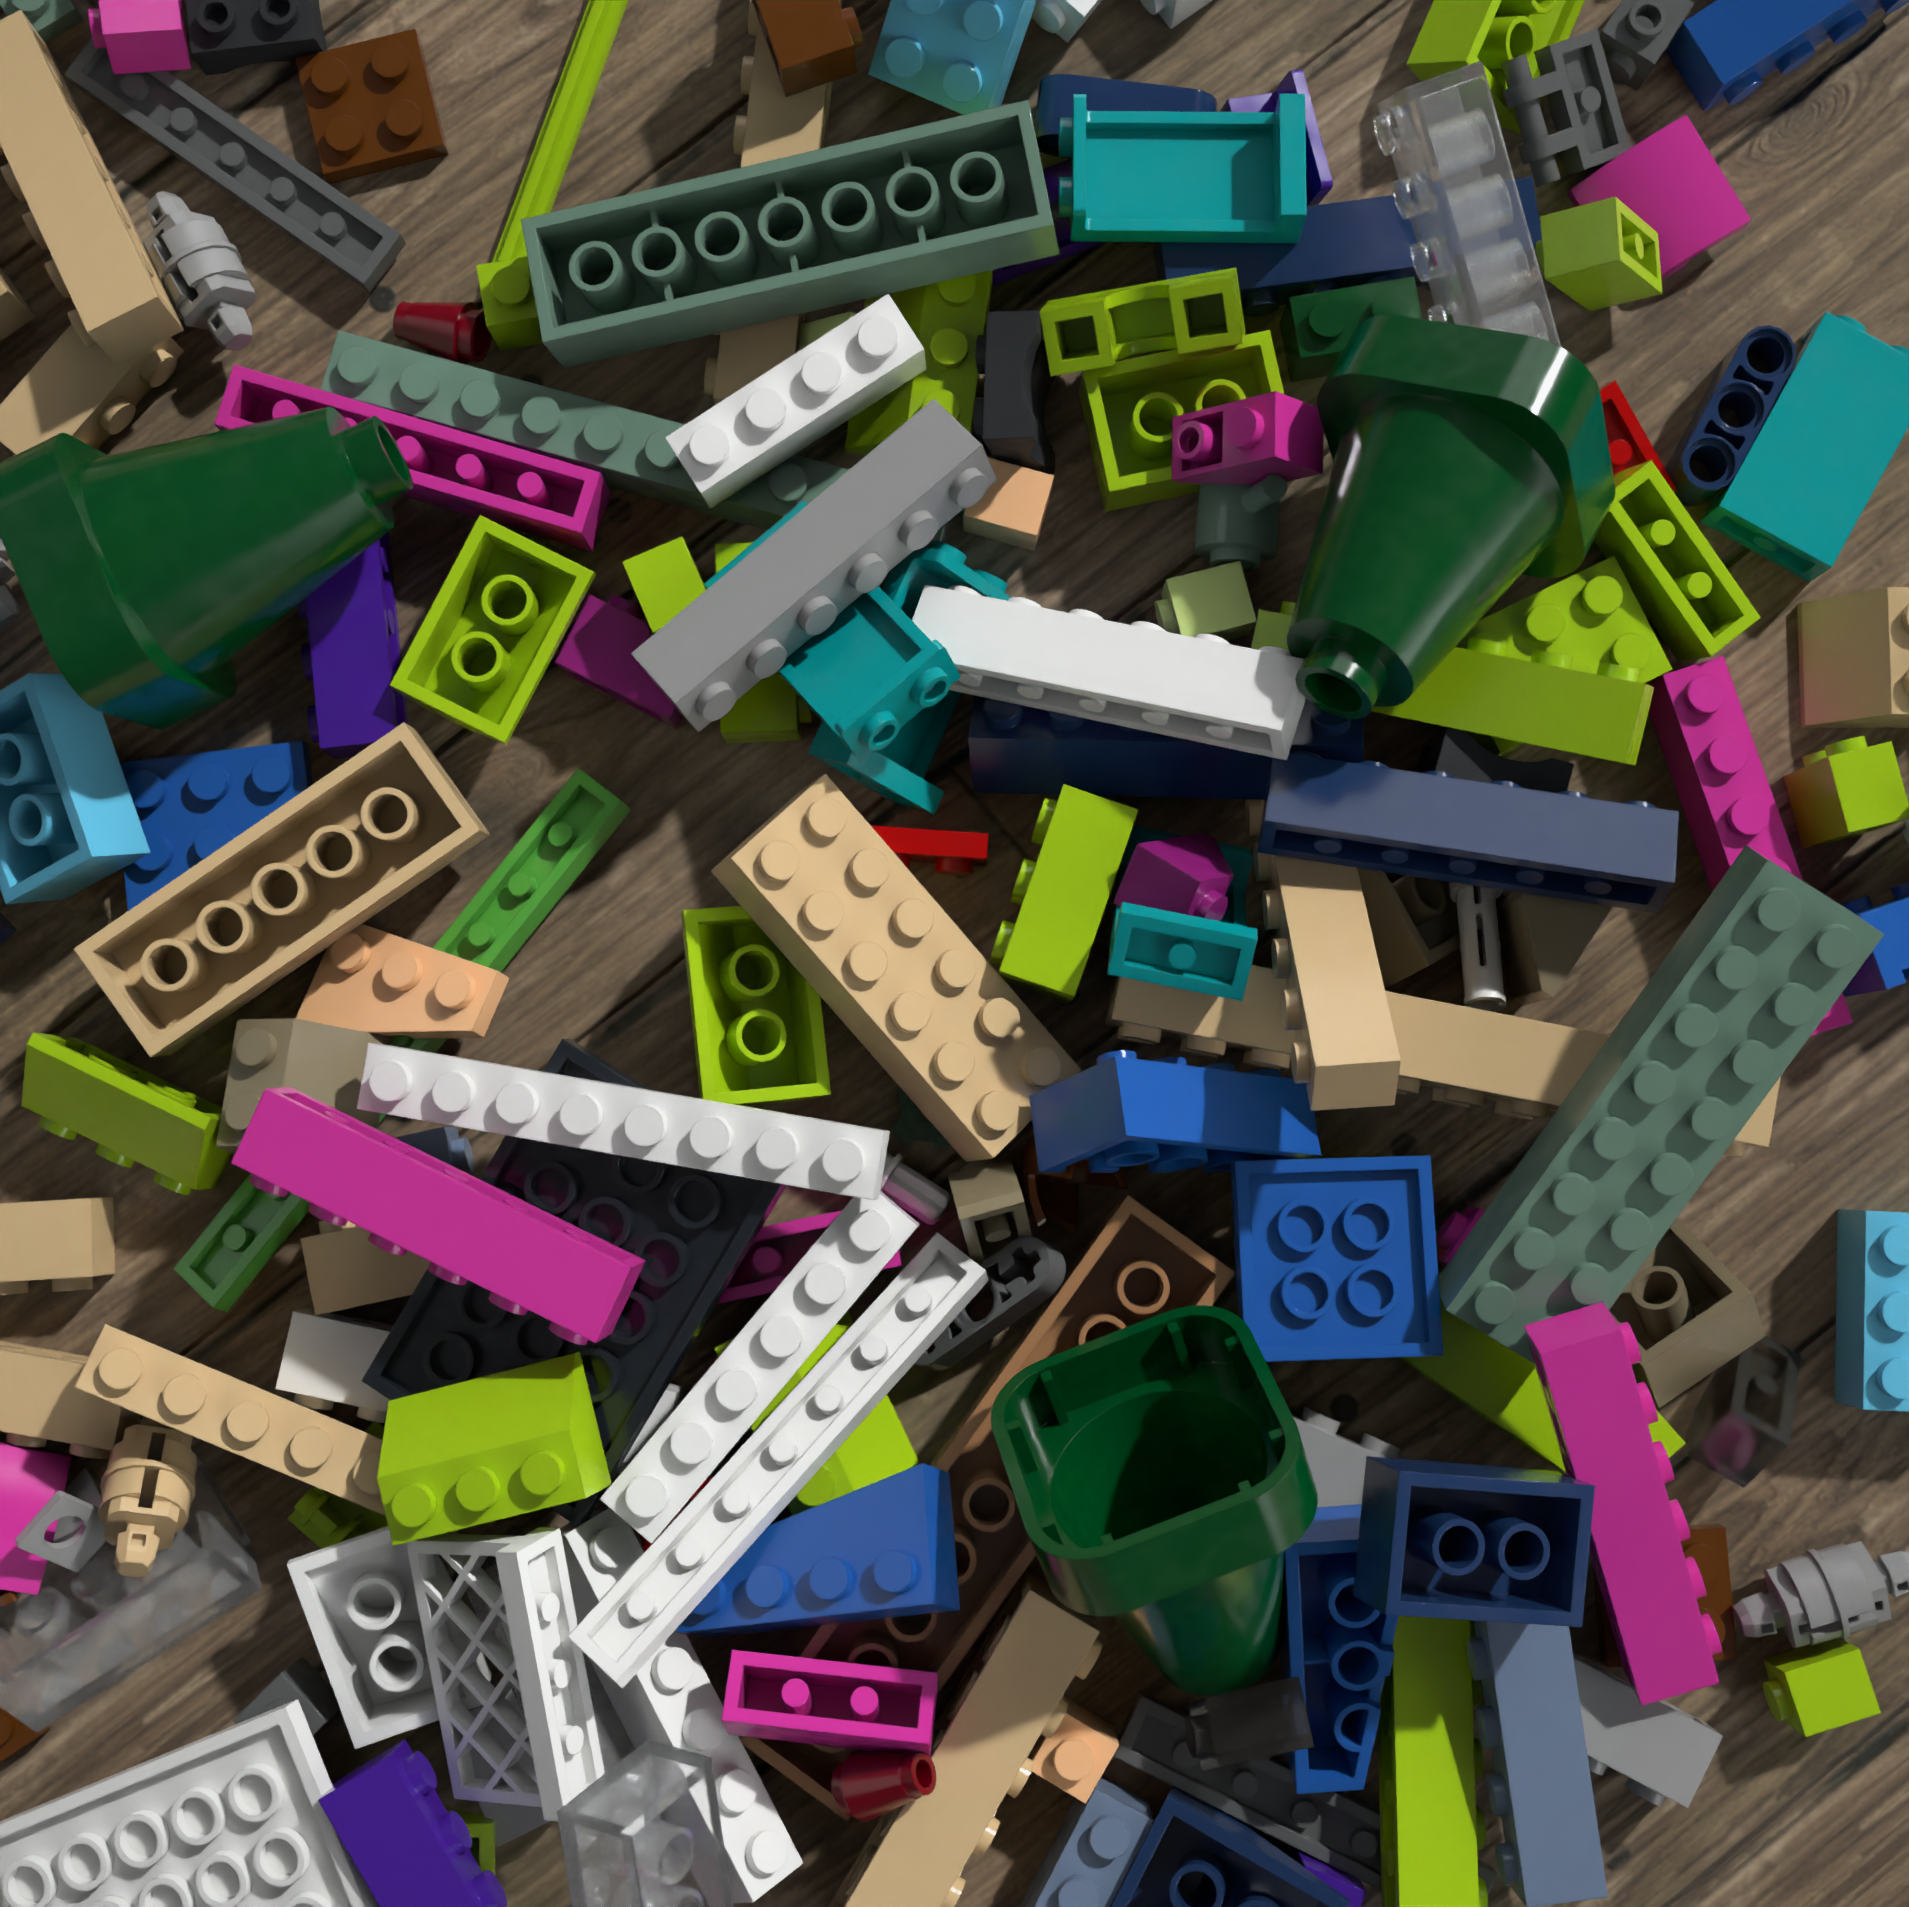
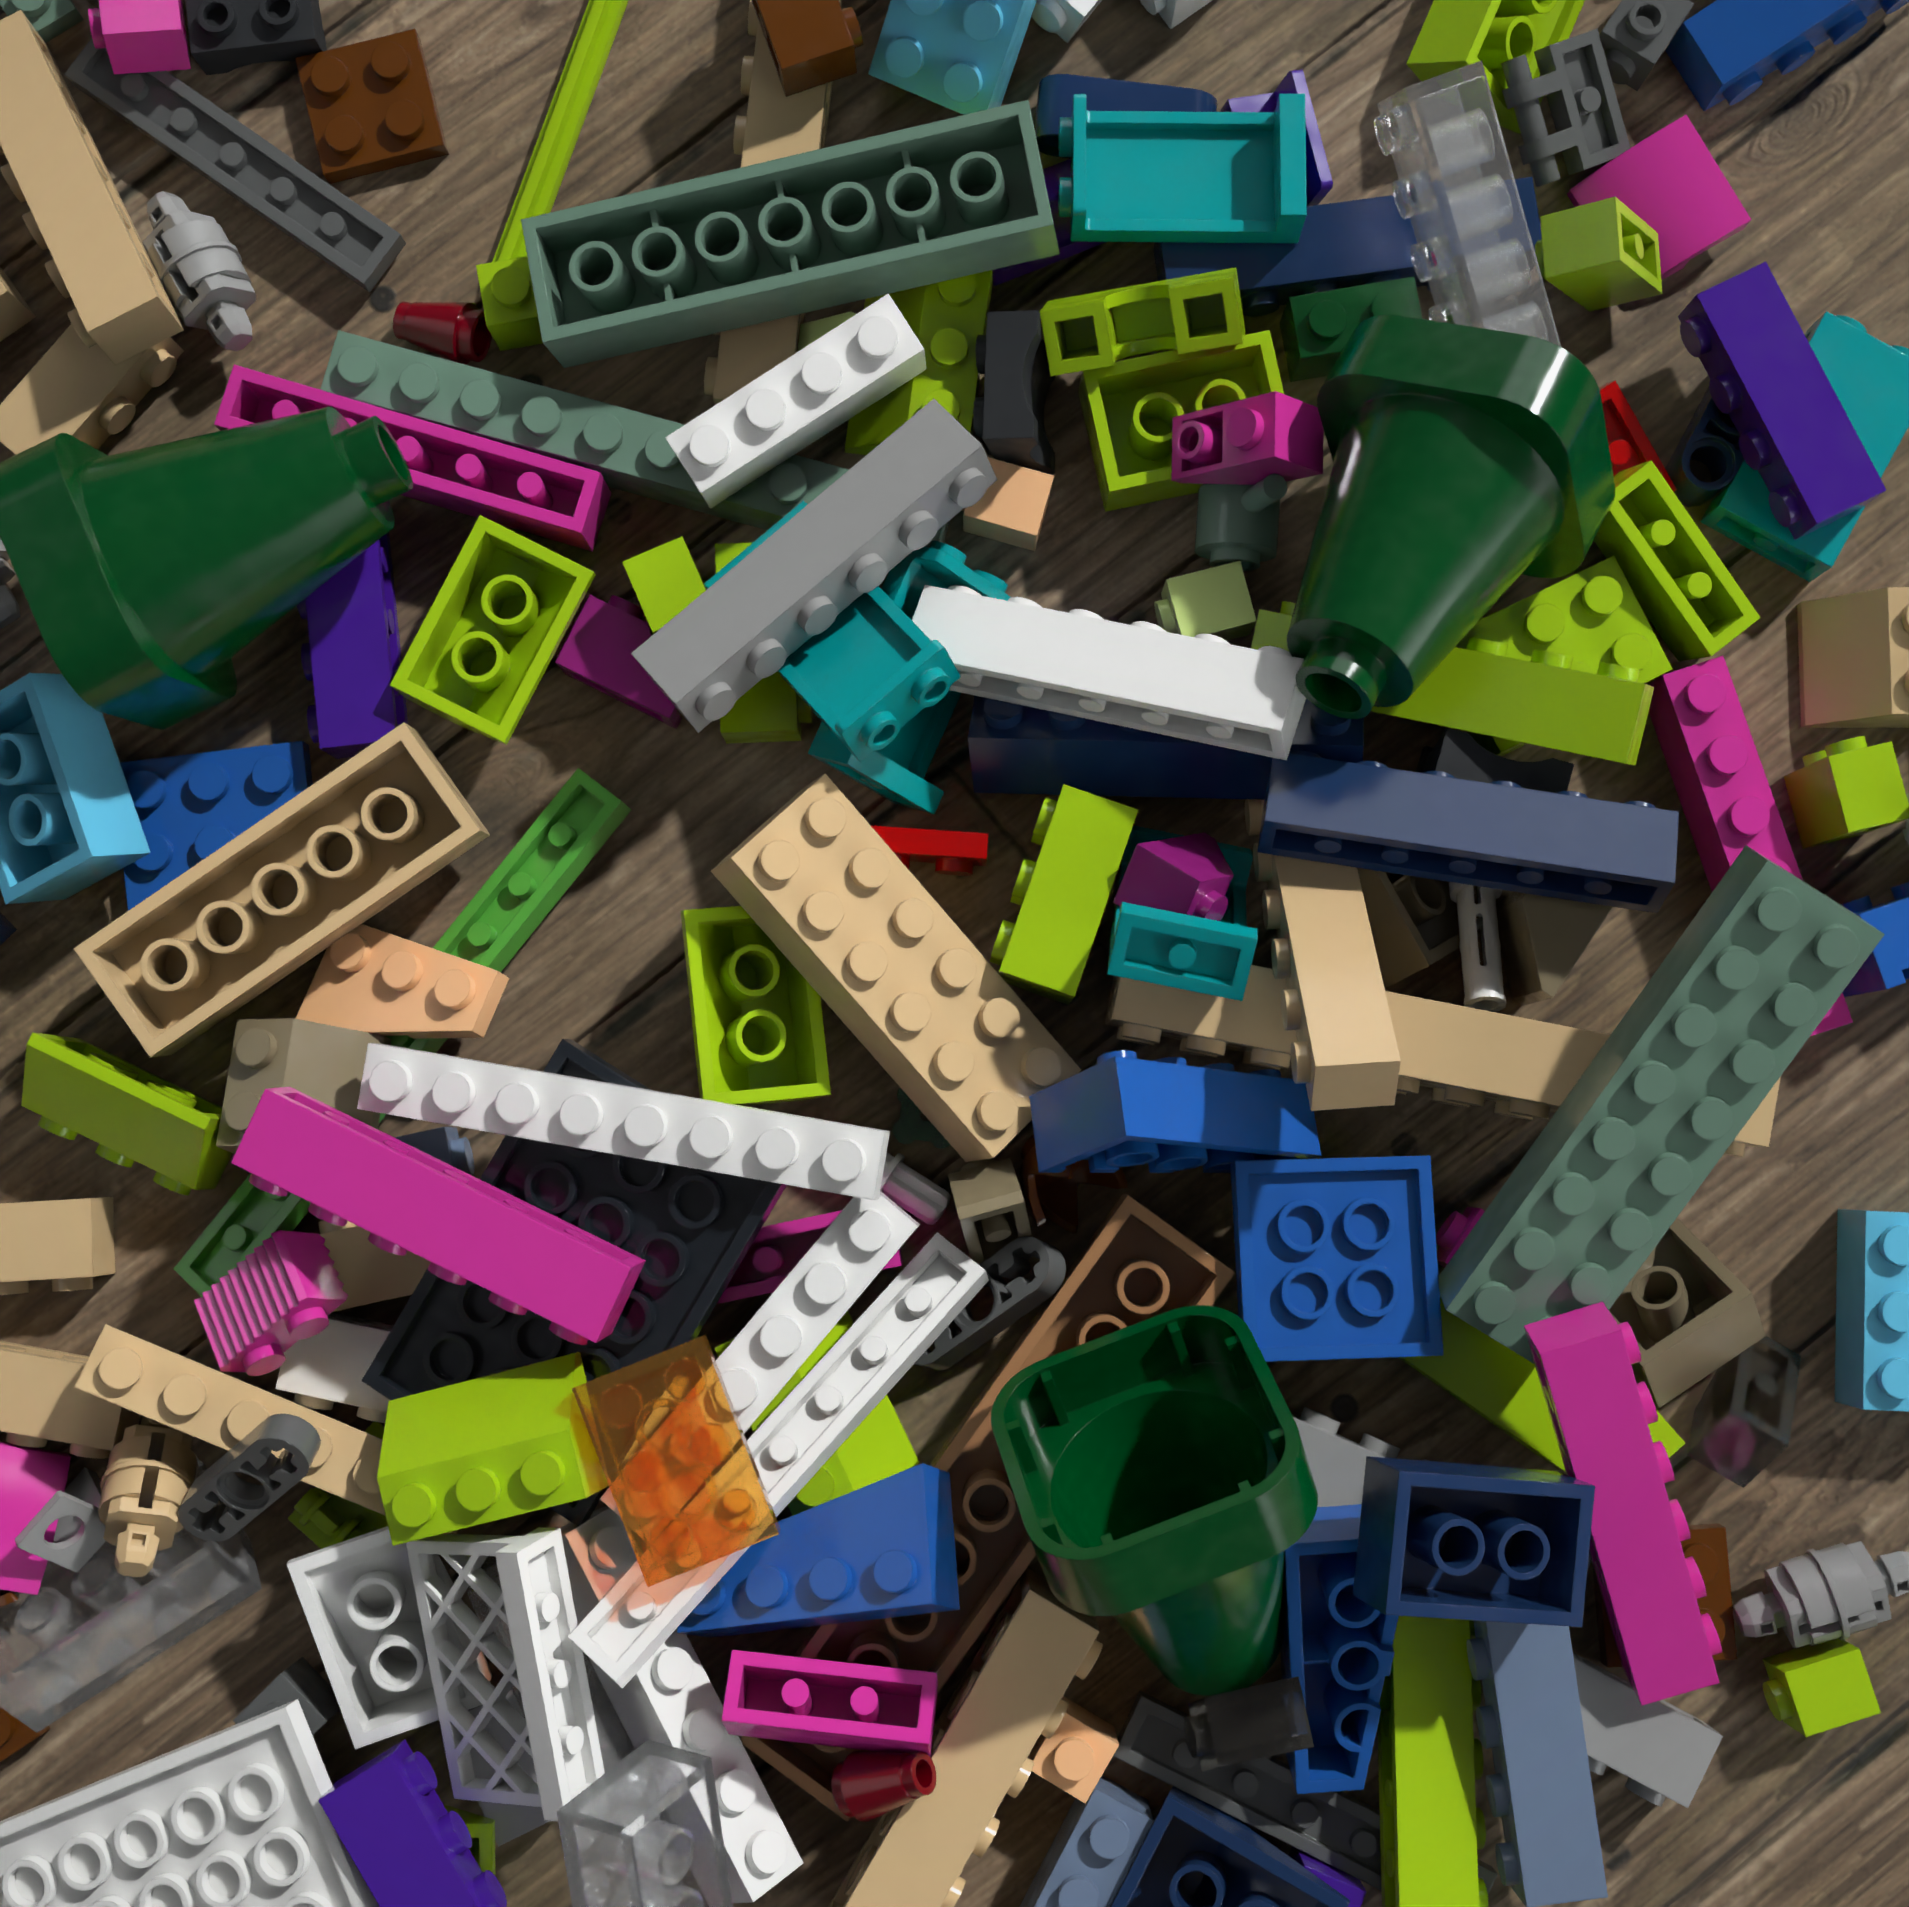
(253, 1457): none -> dark grey beam
(270, 1302): none -> dark pink brick
(676, 1460): none -> clear orange plate
(1779, 401): none -> dark purple brick

